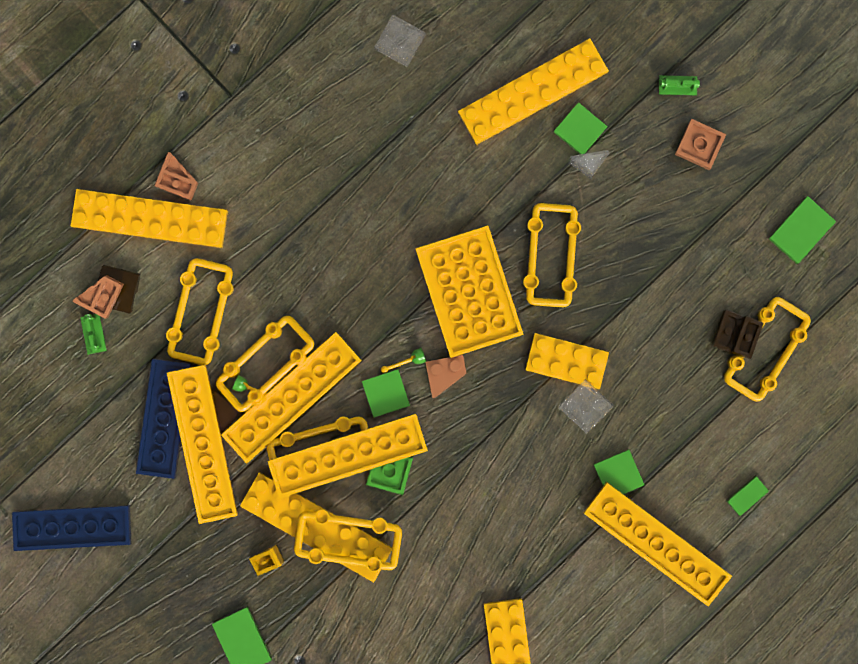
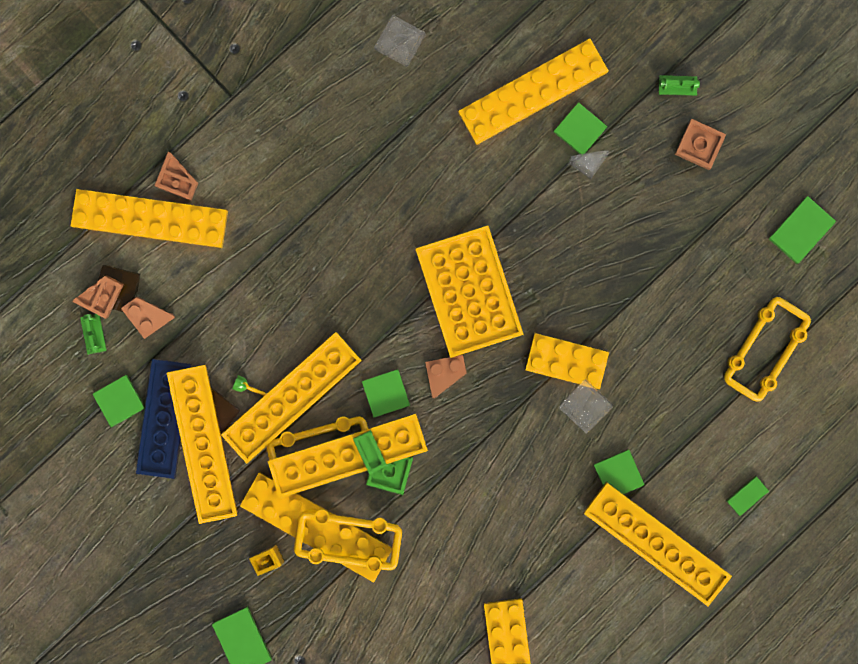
(71, 528): dark blue plate -> none
(119, 401): none -> bright green tile
(146, 316): none -> nougat wing
(188, 280): yellow bar -> none
(232, 369): yellow bar -> none
(370, 452): none -> bright green tile
(417, 357): hinge -> none
(531, 280): yellow bar -> none
(737, 334): dark brown slope -> none

